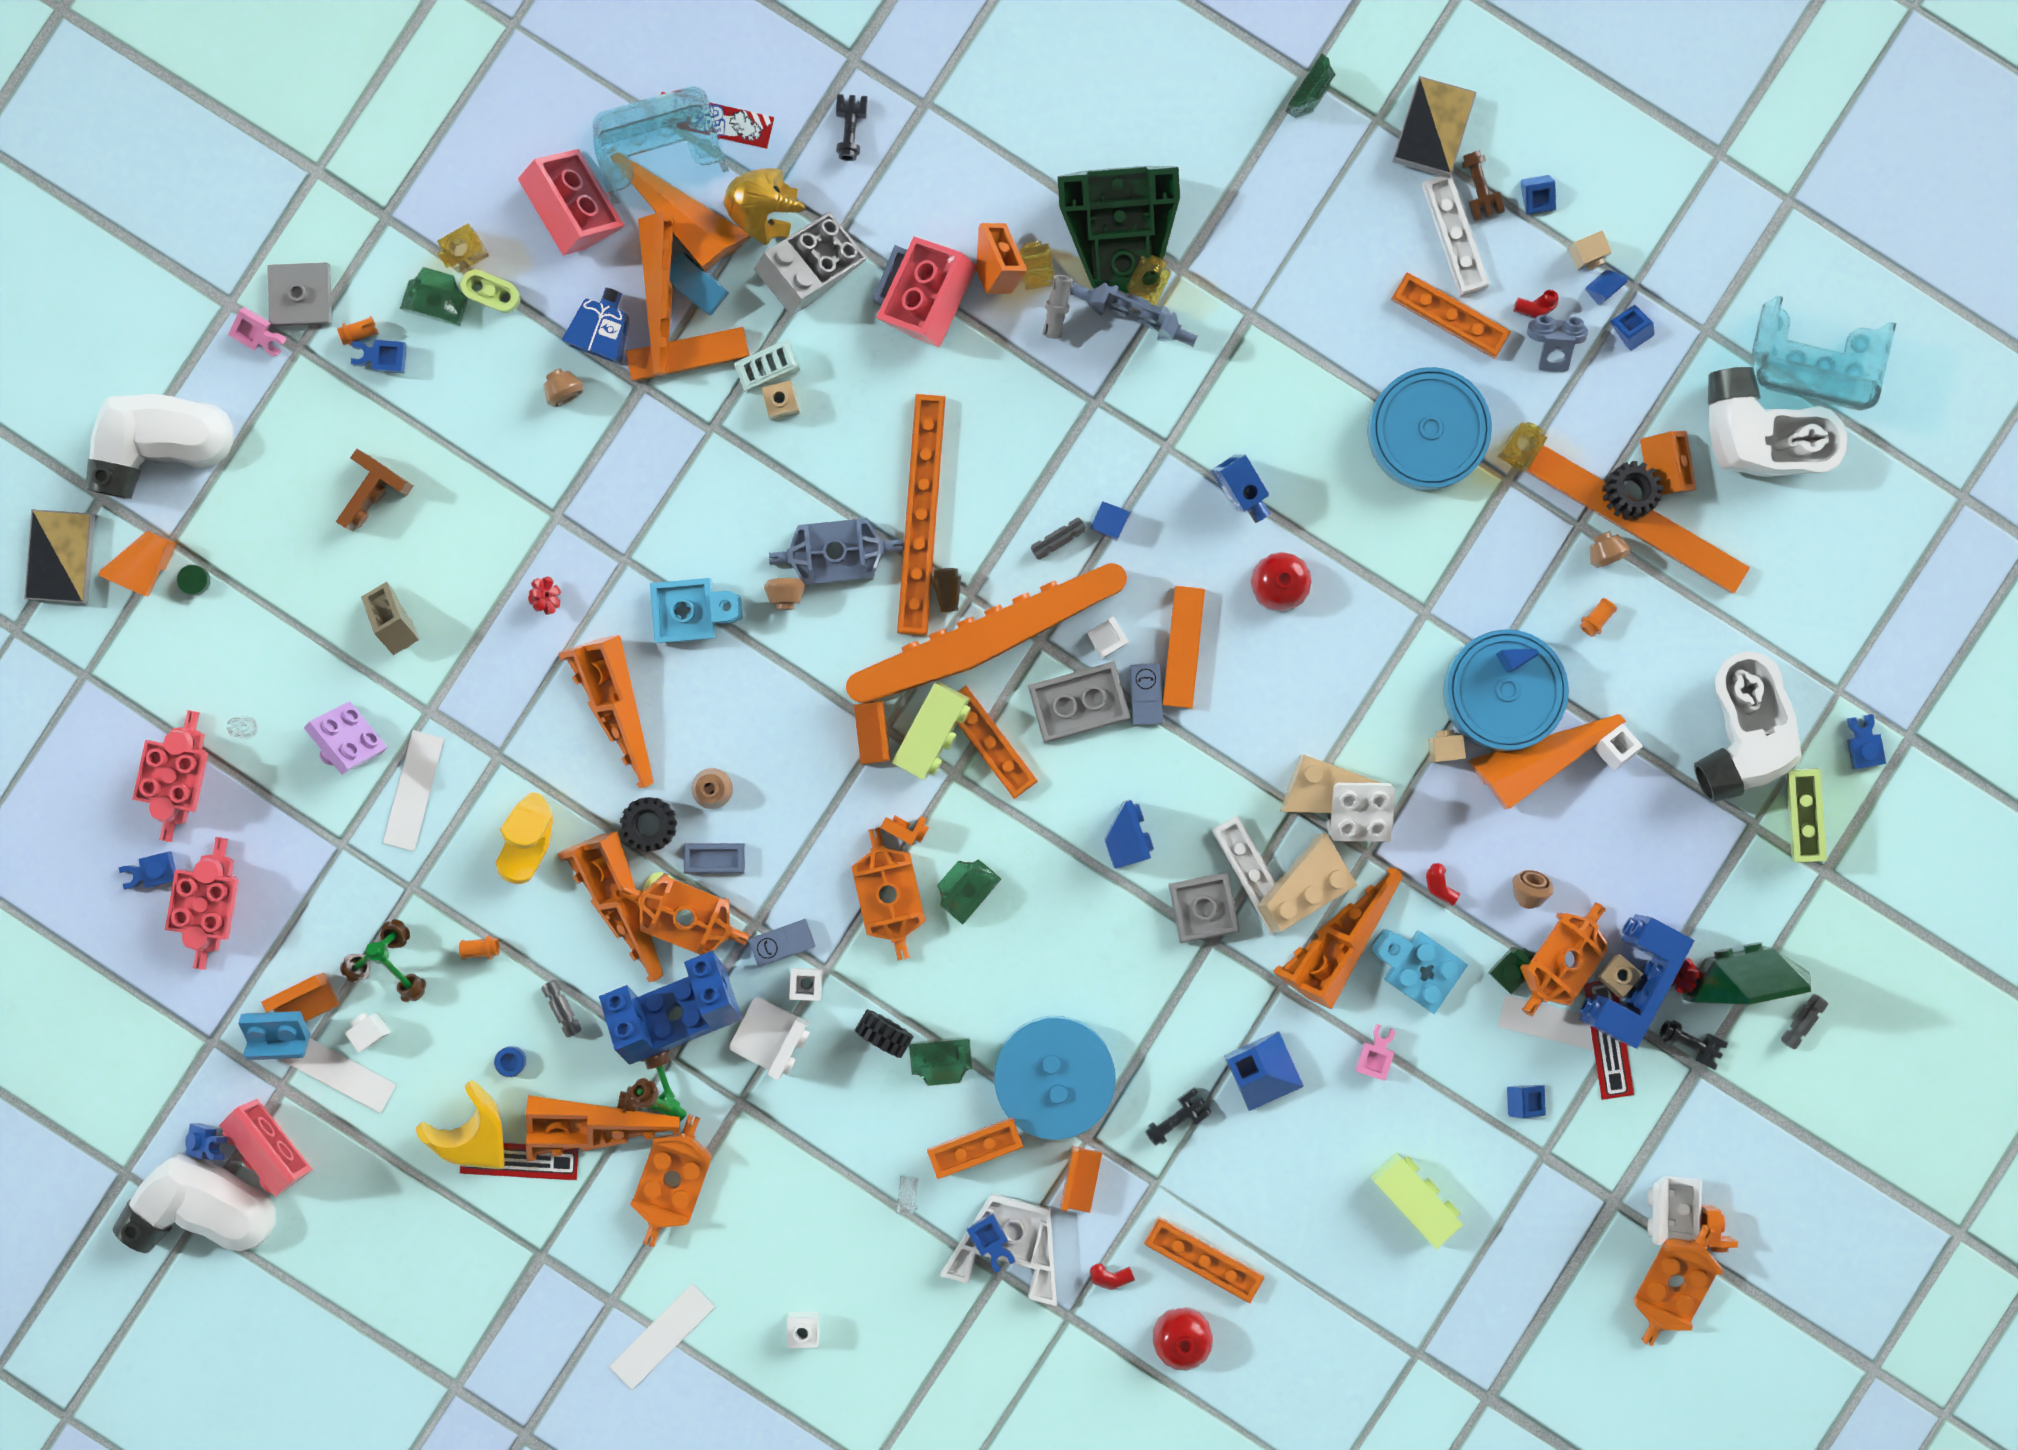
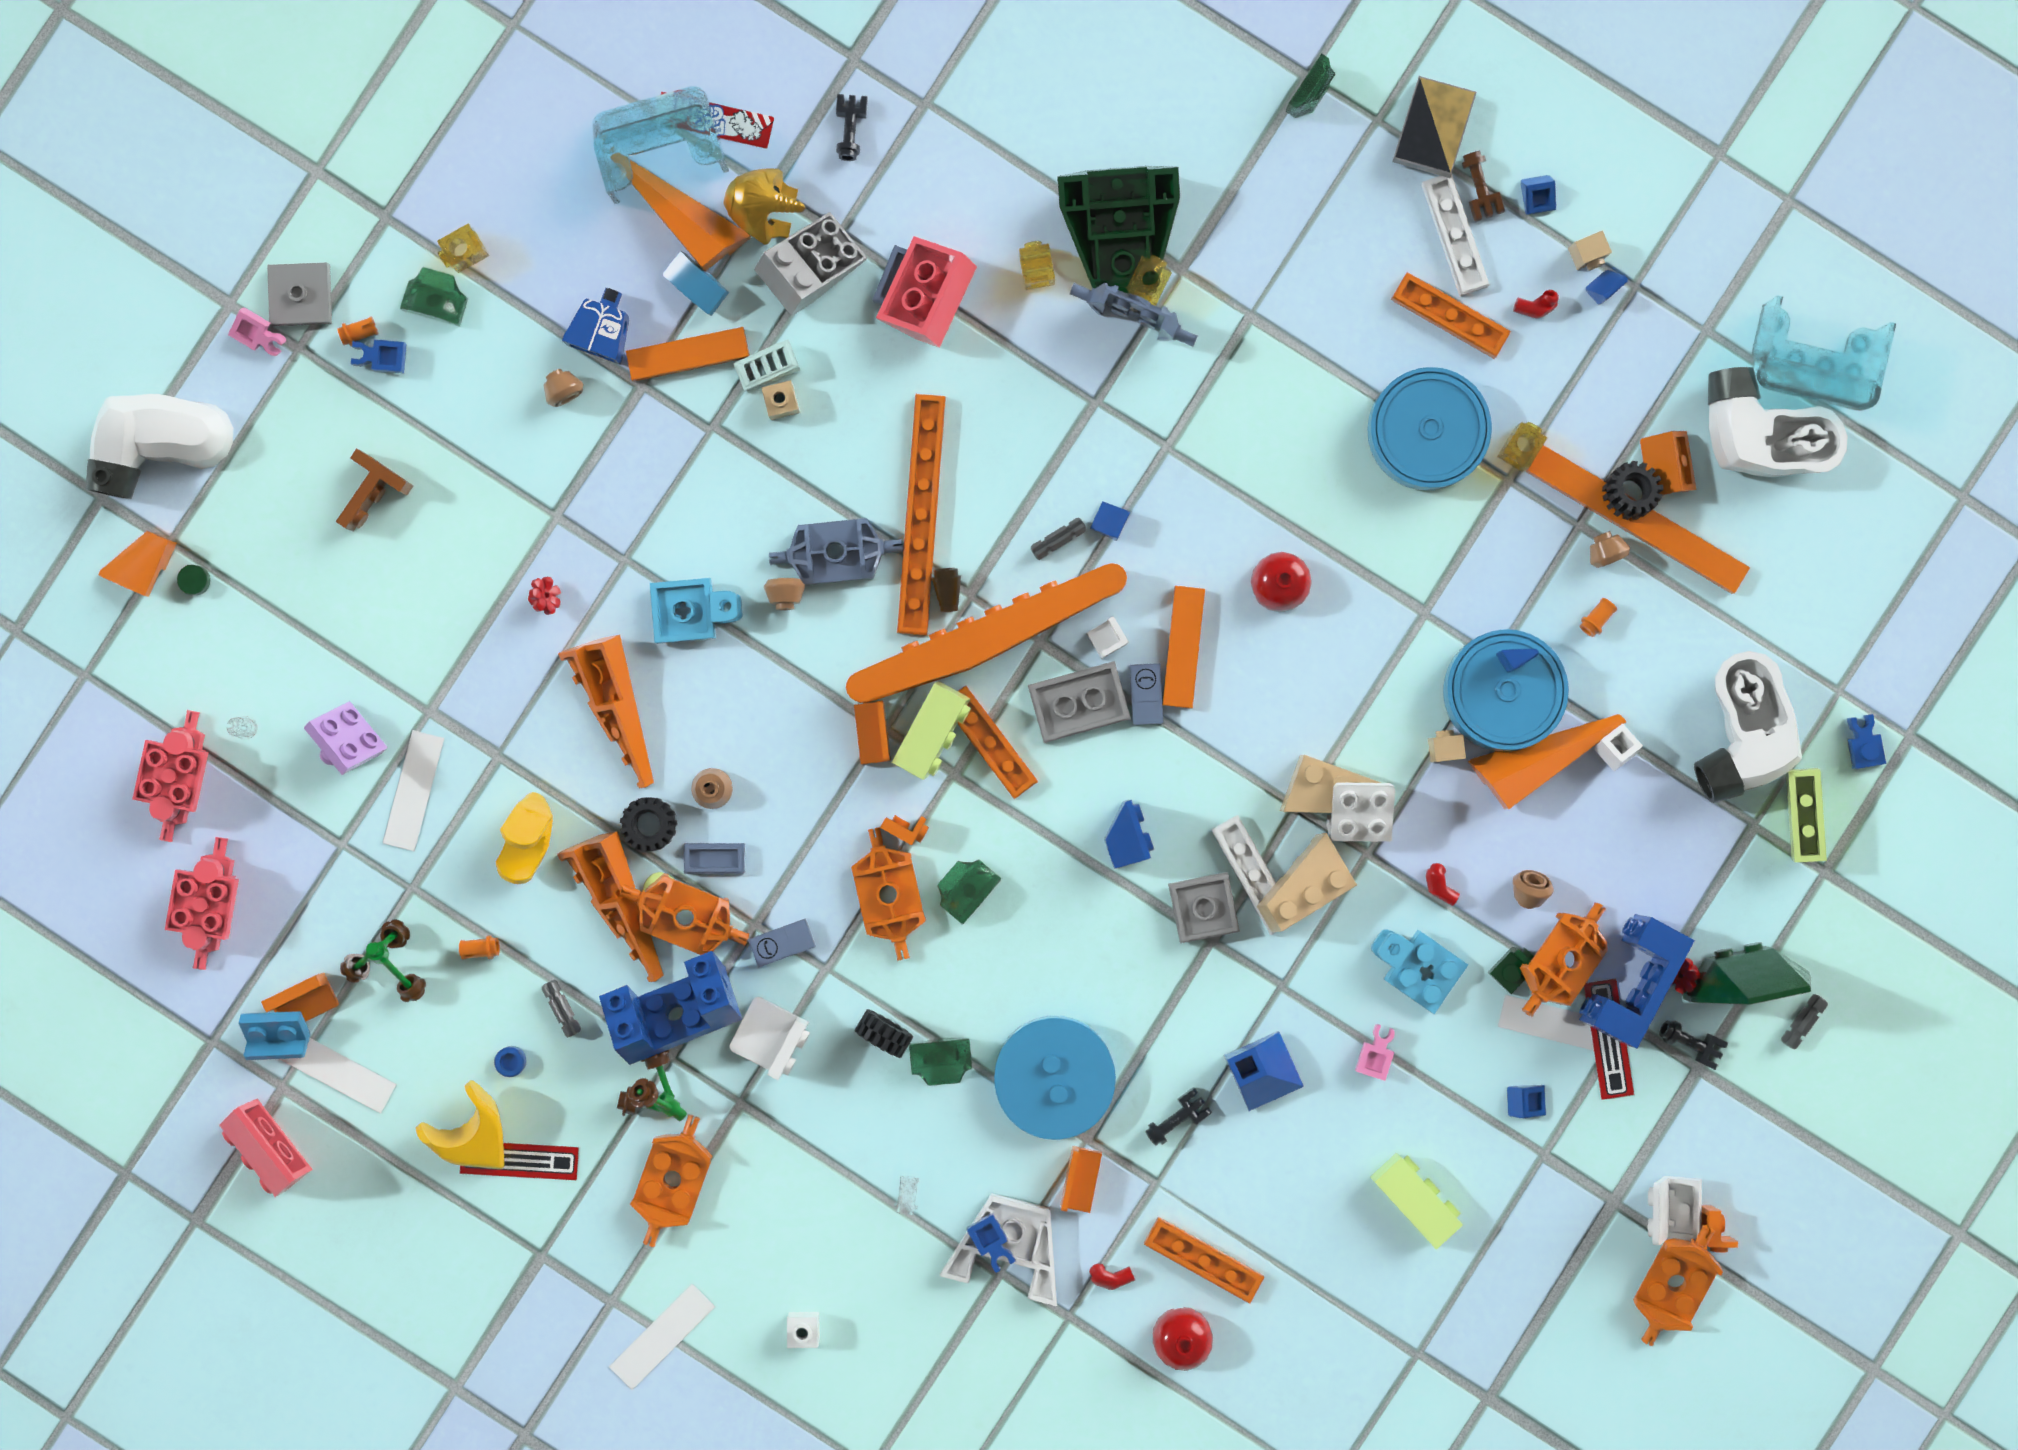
(59, 556): tile -> none
(153, 871): blue plate -> none
(200, 1200): white piece -> none
(203, 1142): blue plate -> none
(366, 1031): white plate -> none
(389, 619): dark tan arch -> none
(491, 292): yellowish green plate -> none
(566, 1125): orange wedge -> none
(570, 201): coral slope -> none
(656, 251): orange wedge -> none
(798, 992): white plate -> none
(975, 1148): orange panel -> none
(998, 259): orange slope -> none
(1057, 306): light grey pin -> none
(1233, 477): blue torso -> none
(1329, 959): orange wedge -> none
(1557, 334): sand blue bracket -> none
(1609, 977): tan plate -> none
(1633, 327): blue slope -> none

